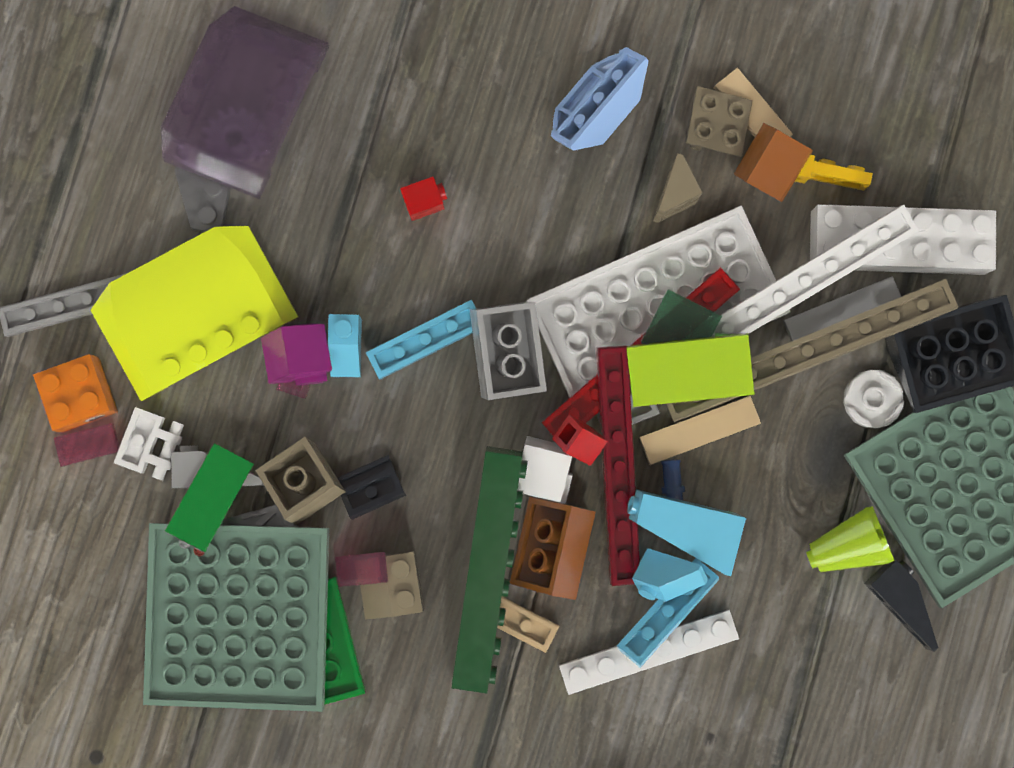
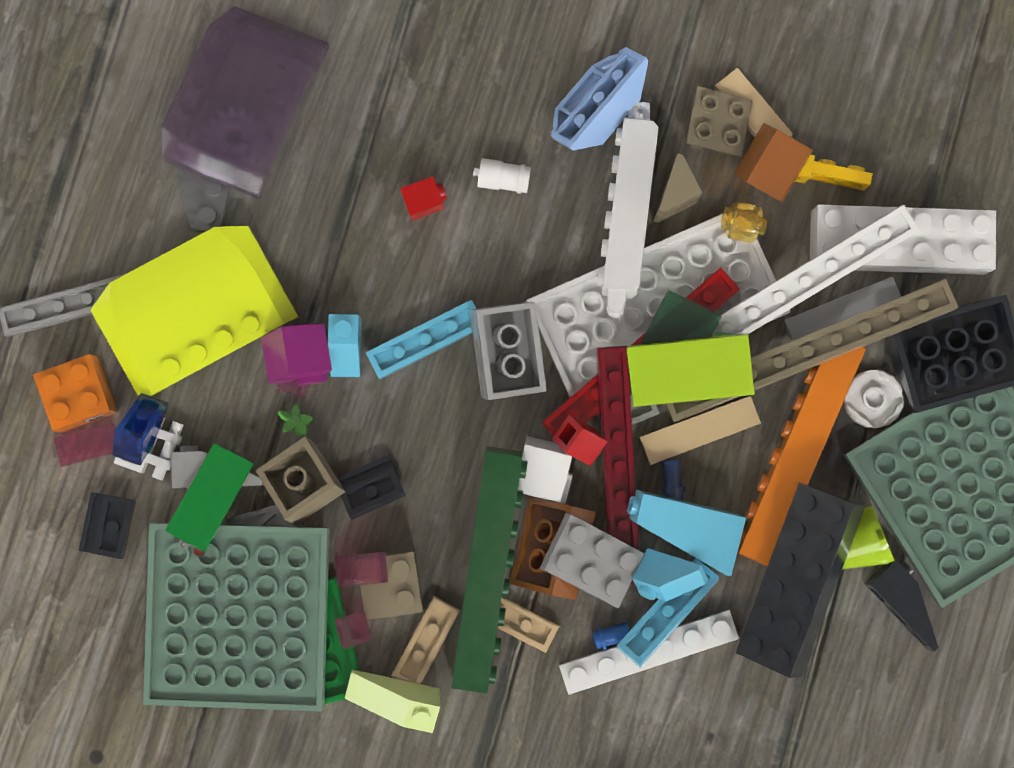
(107, 525): none -> black plate
(139, 429): none -> clear blue slope
(295, 421): none -> bright green plant
(353, 630): none -> clear pink tile
(396, 700): none -> yellowish green slope
(426, 641): none -> tan tile
(500, 175): none -> white piece
(592, 560): none -> light grey plate
(610, 635): none -> blue pin
(630, 209): none -> white hinge
(743, 222): none -> clear yellow head
(798, 452): none -> orange brick
(800, 580): none -> black brick

